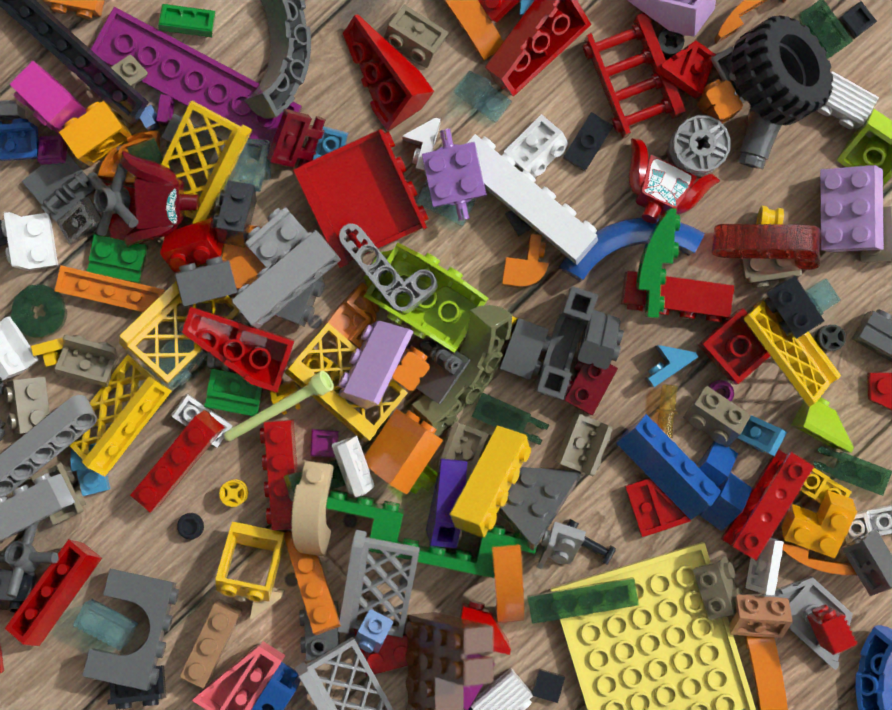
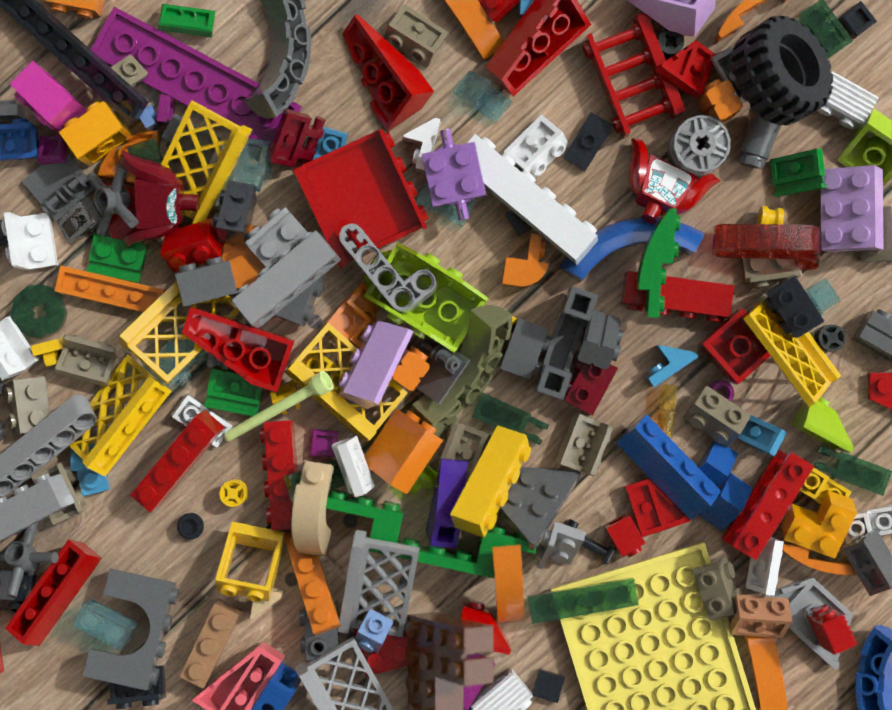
(625, 535): none -> red brick
(798, 173): none -> green plate

